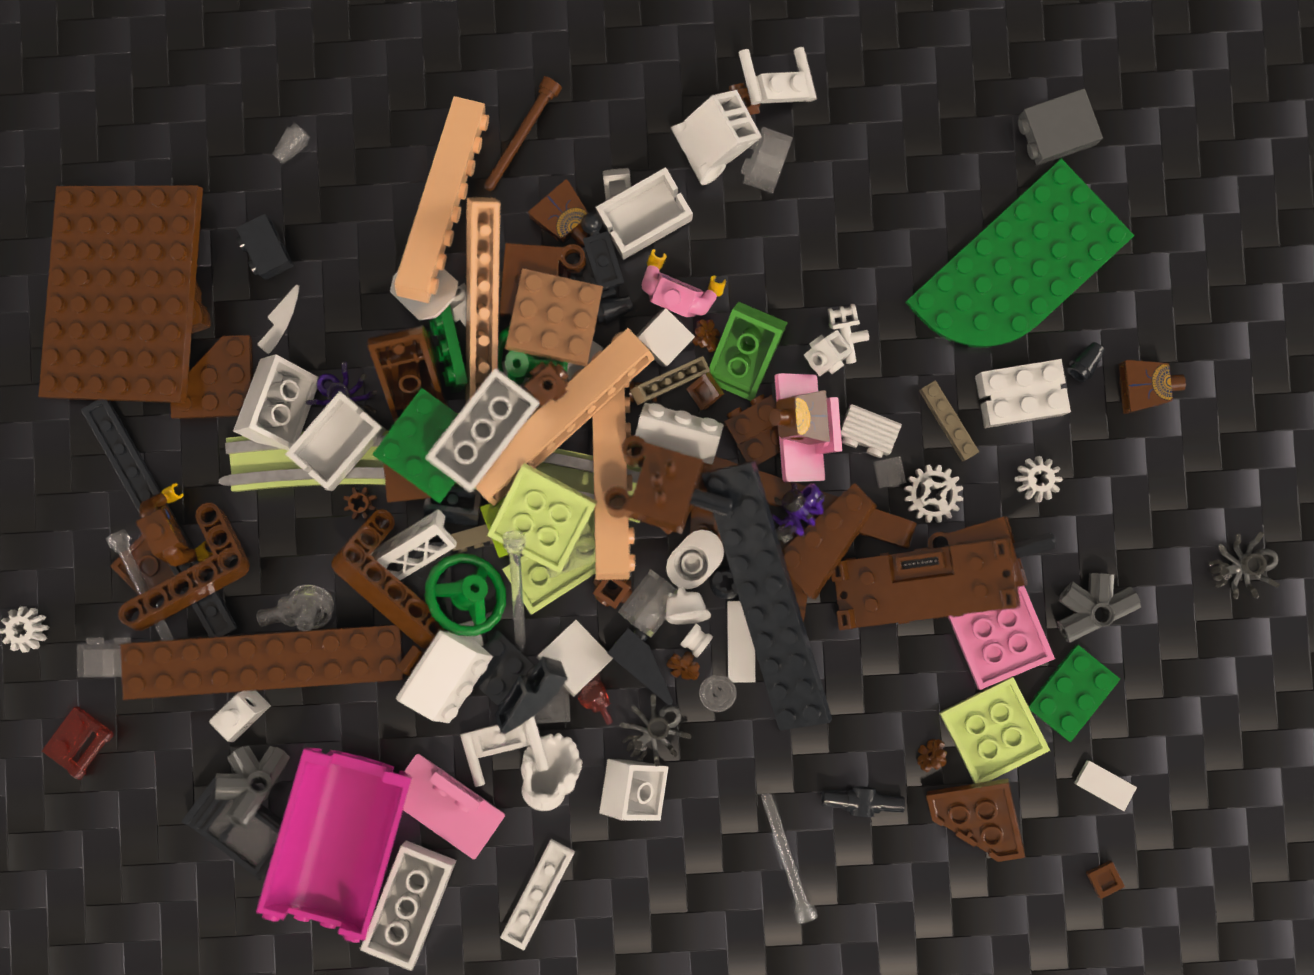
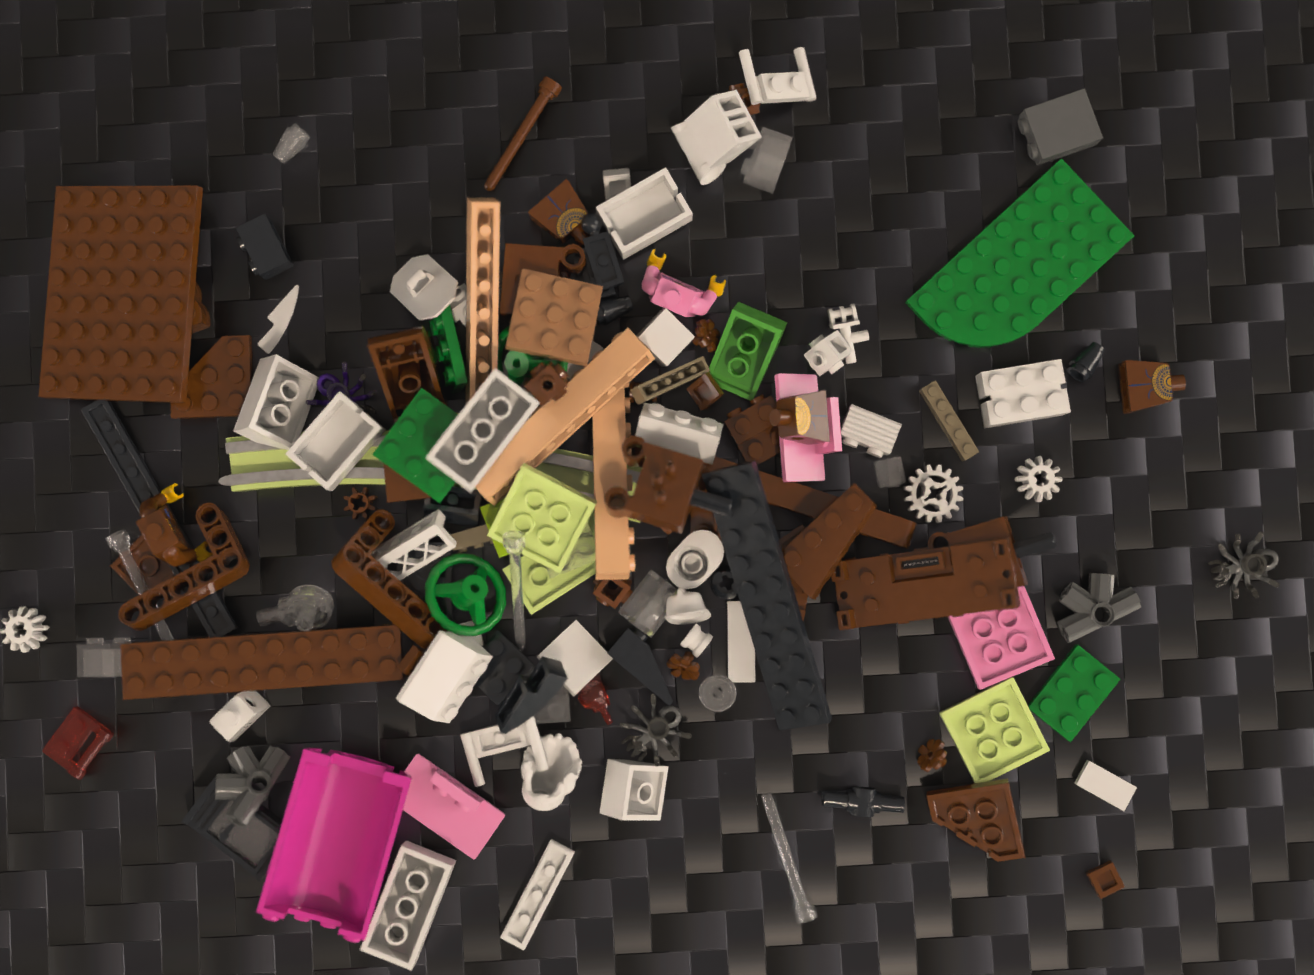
(441, 200): light nougat brick -> none
(798, 506): animal -> none

